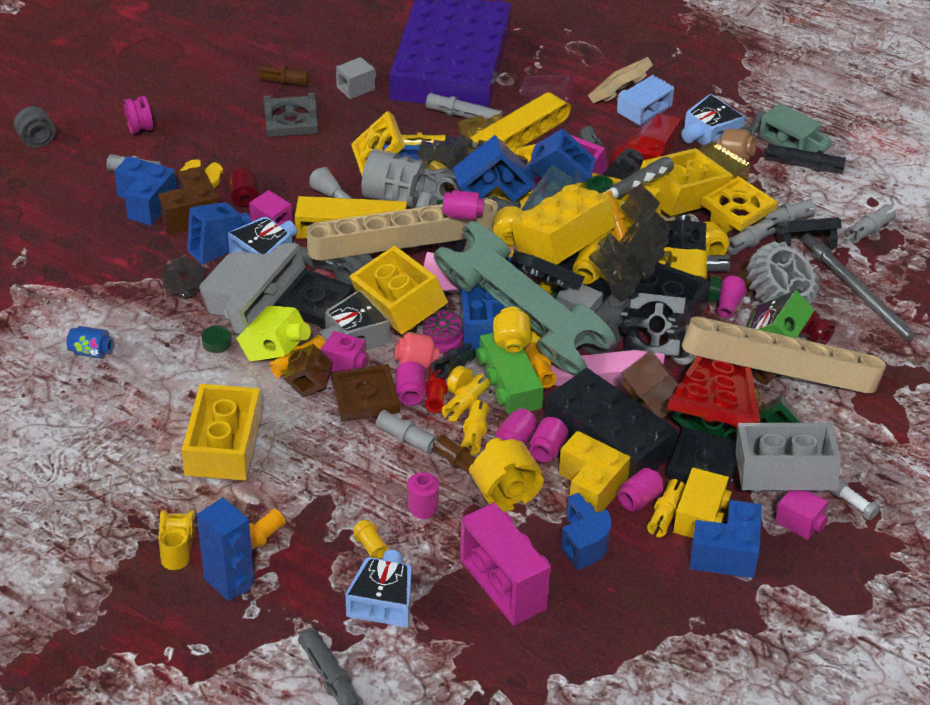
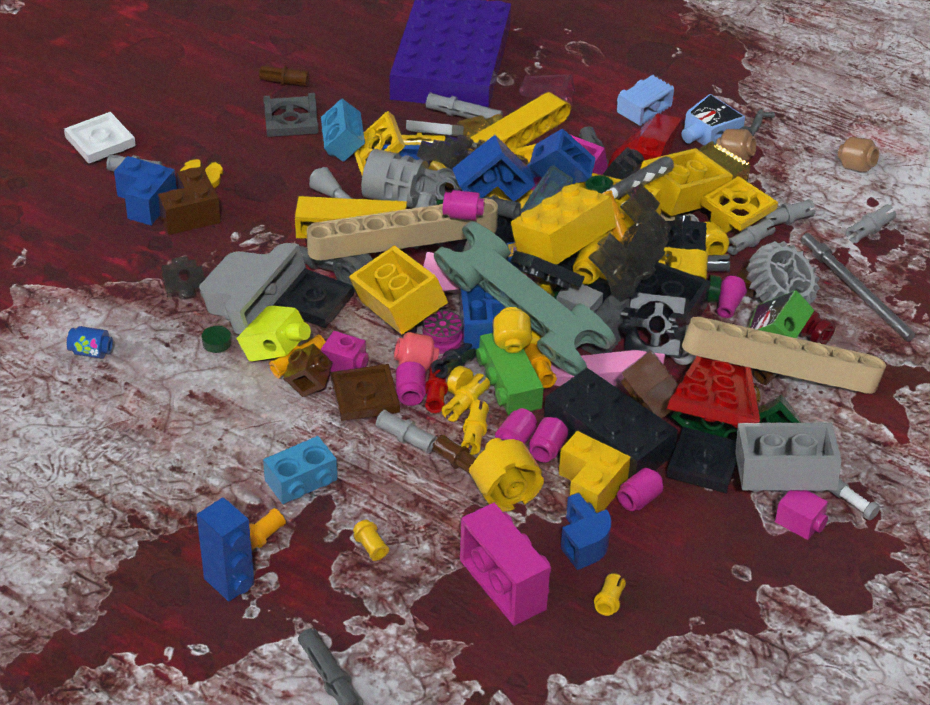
(34, 127): dark grey wheel -> none
(99, 137): none -> white plate
(138, 115): dark pink wheel -> none
(175, 538): yellow piece -> none
(210, 229): blue torso -> none
(222, 432): yellow brick -> none
(243, 187): dark red brick -> none
(260, 236): torso -> none
(270, 206): dark pink brick -> none
(300, 469): none -> dark azure brick
(342, 130): none -> dark azure brick
(355, 78): light grey brick -> none
(359, 319): torso -> none
(381, 590): torso -> none
(423, 495): dark pink brick -> none
(435, 128): none -> light grey tile
(502, 223): yellow head -> none
(607, 600): none -> yellow pin
(620, 79): tan plate -> none
(666, 508): yellow pin -> none
(701, 500): yellow brick -> none
(729, 546): blue brick -> none
(792, 129): sand green brick -> none
(806, 158): black pin -> none
(827, 225): black piece -> none
(858, 154): none -> medium nougat head

